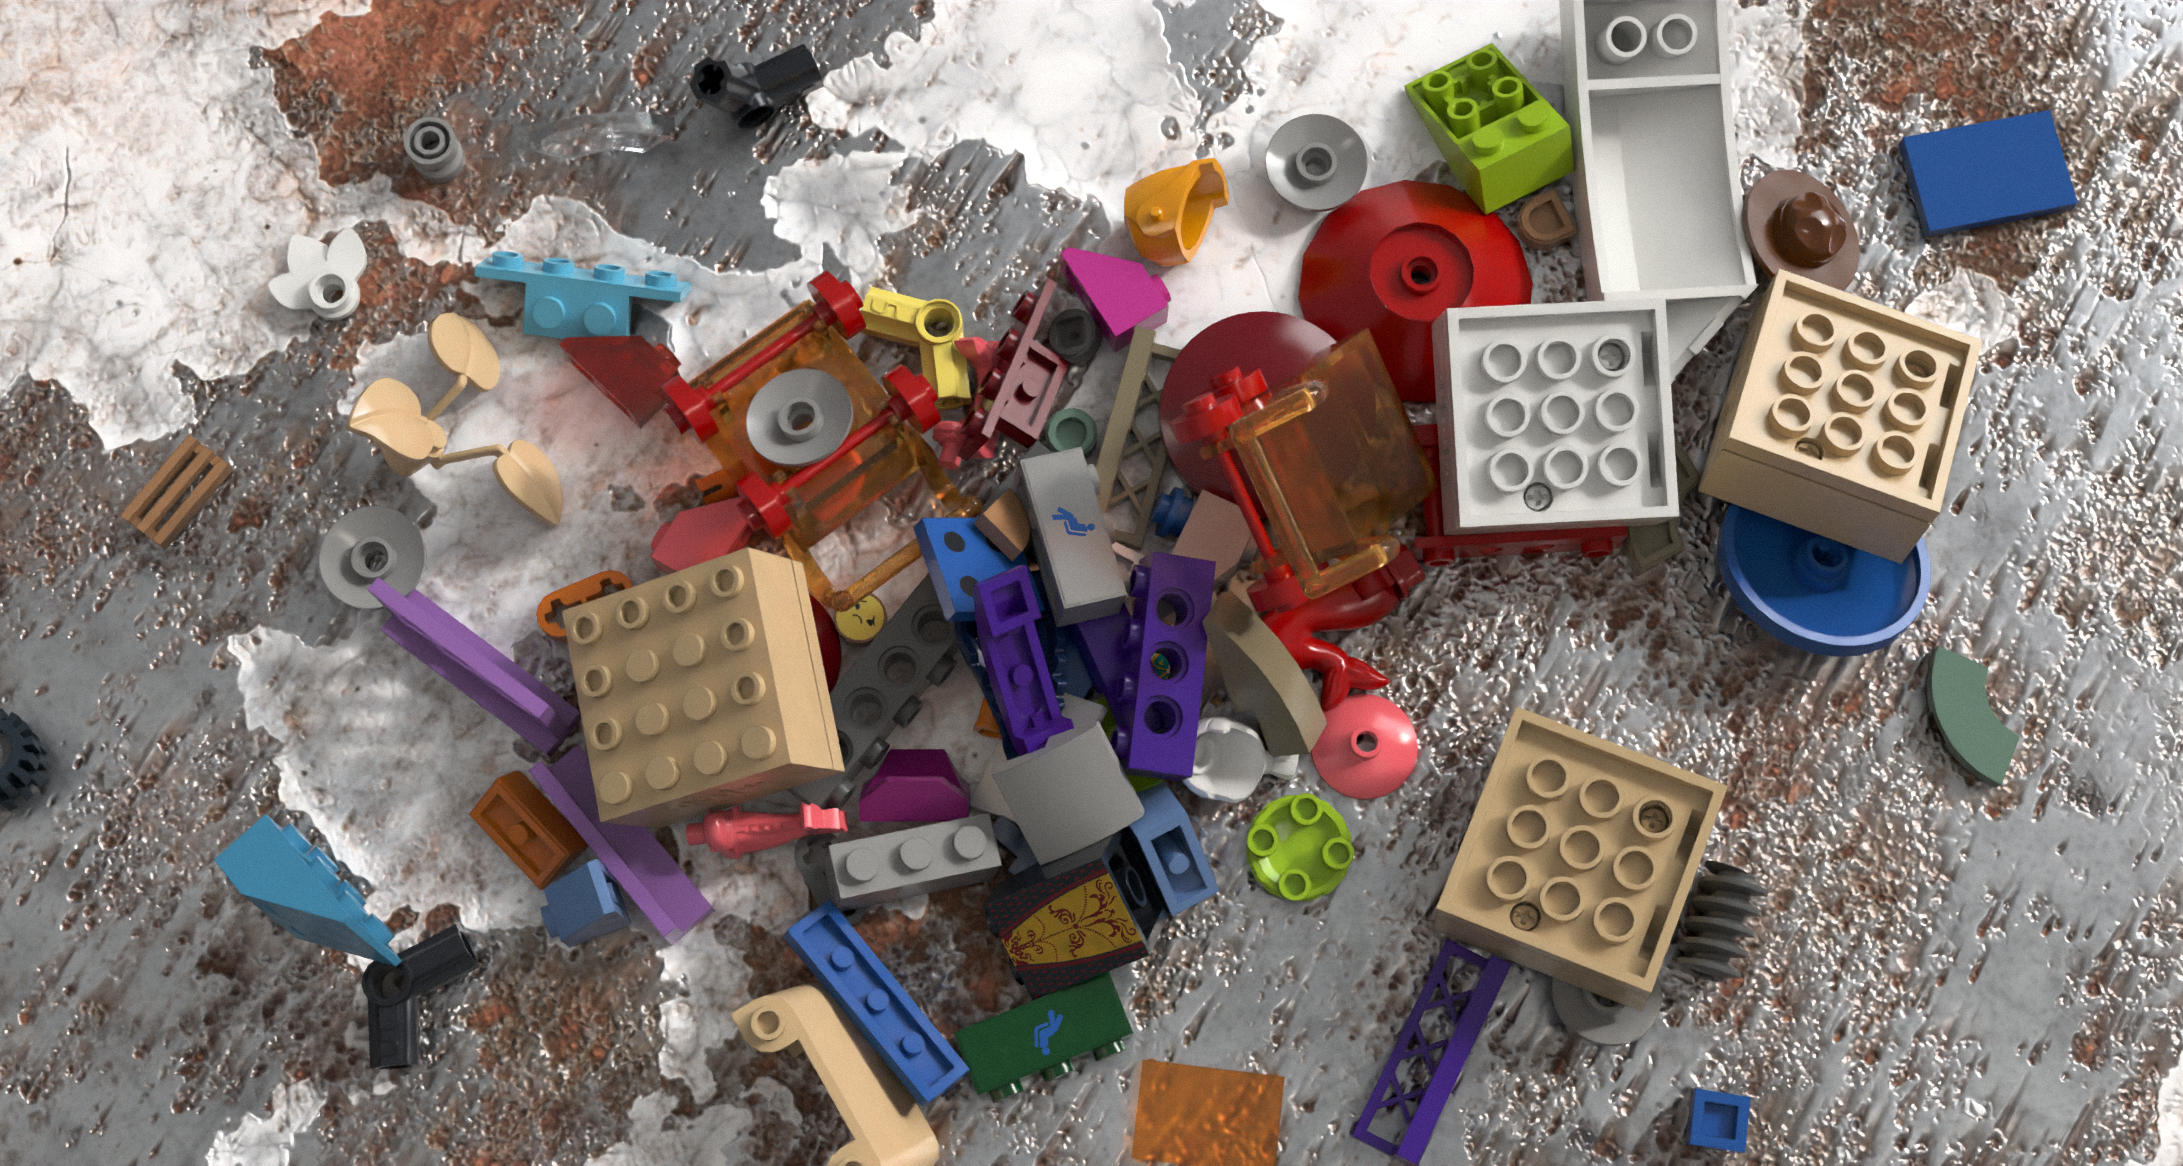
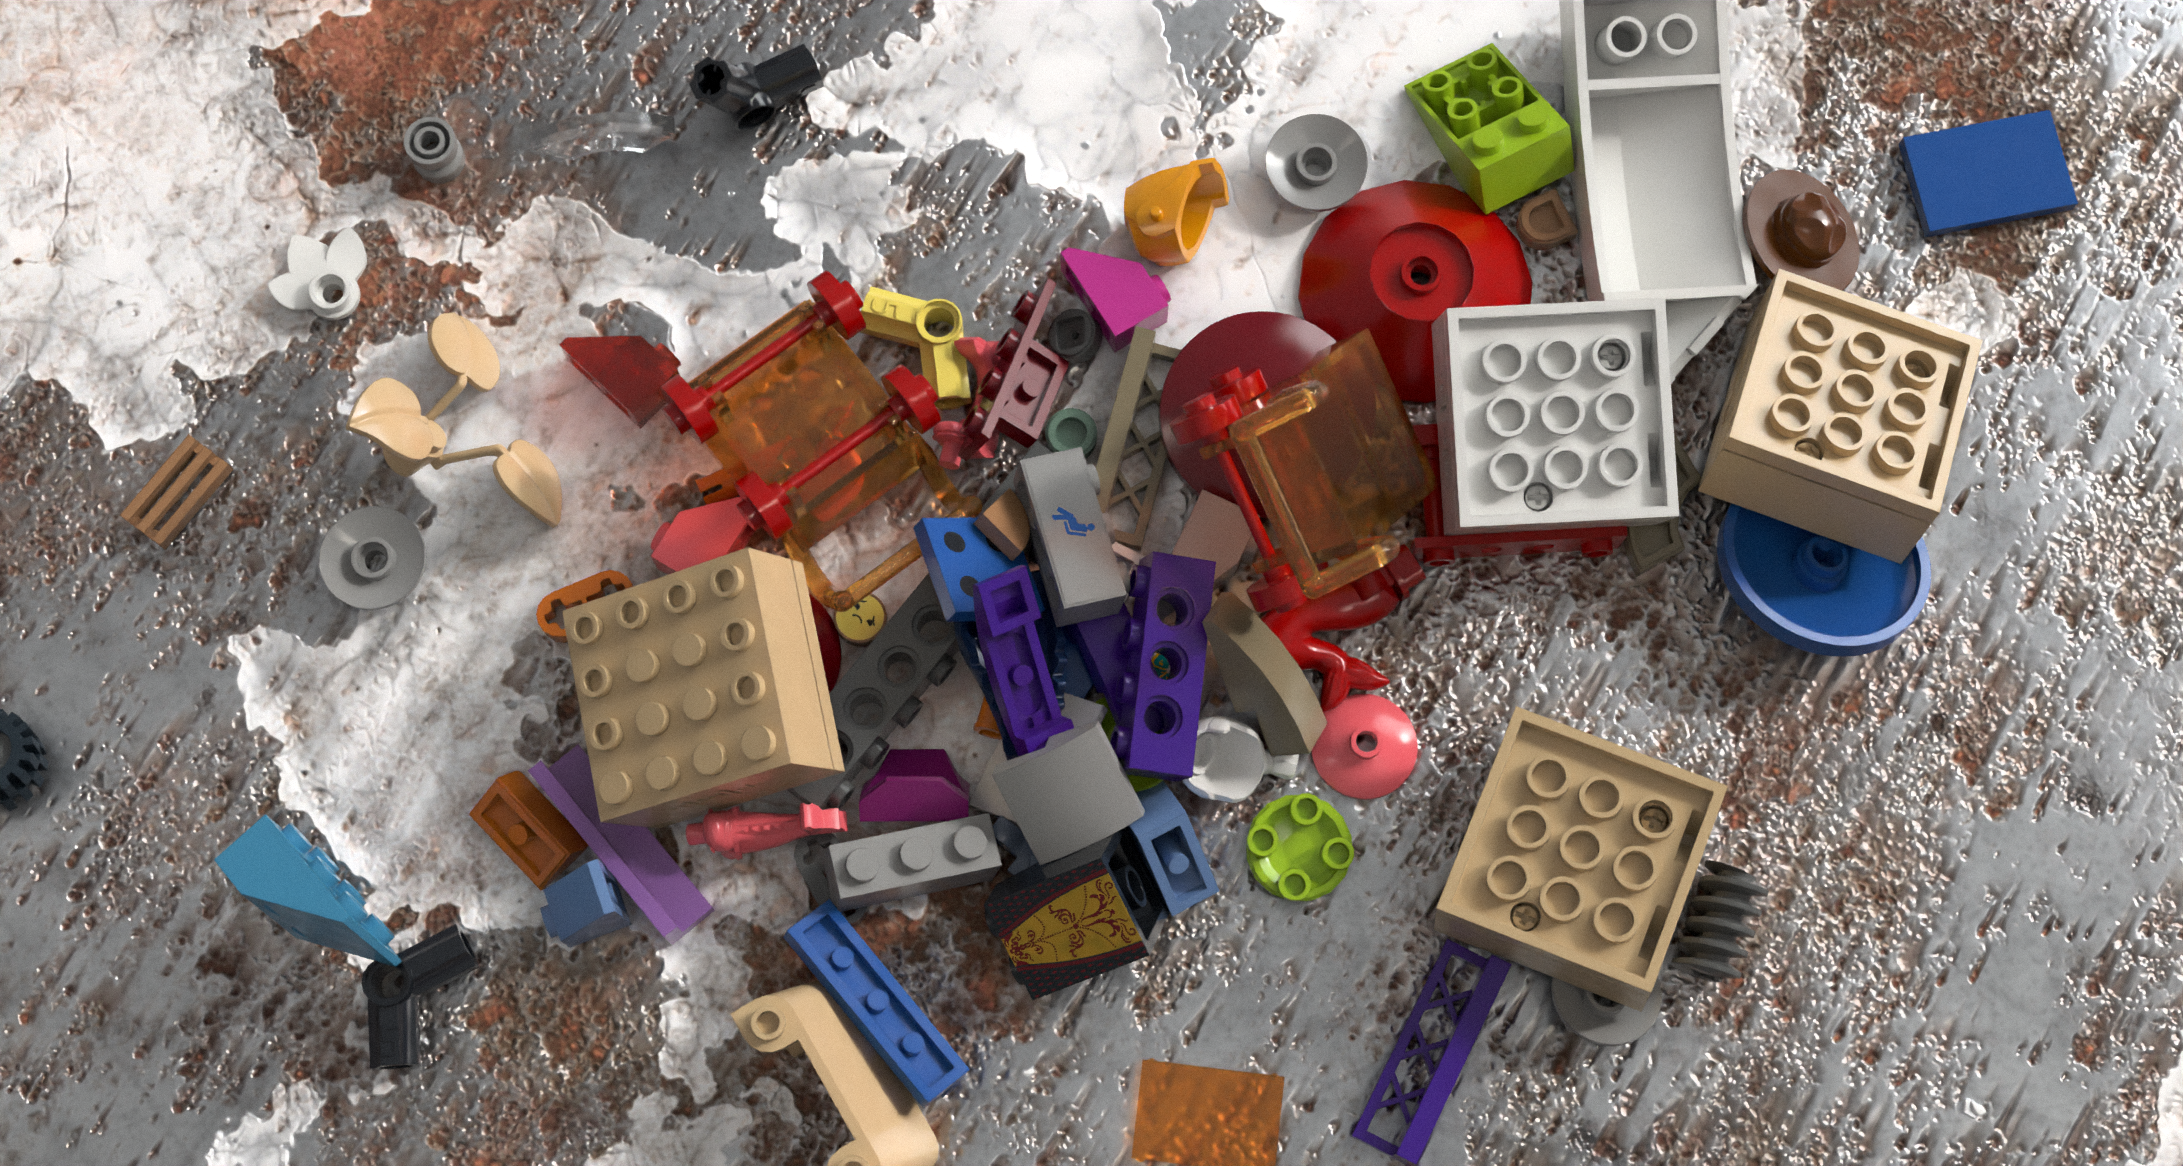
(476, 668): medium lavender fence -> none
(577, 300): medium azure bracket -> none
(794, 400): light grey dish -> none
(1045, 1037): dark green brick -> none
(1171, 513): blue plate -> none
(1717, 1121): blue plate -> none
(1964, 716): sand green tile -> none

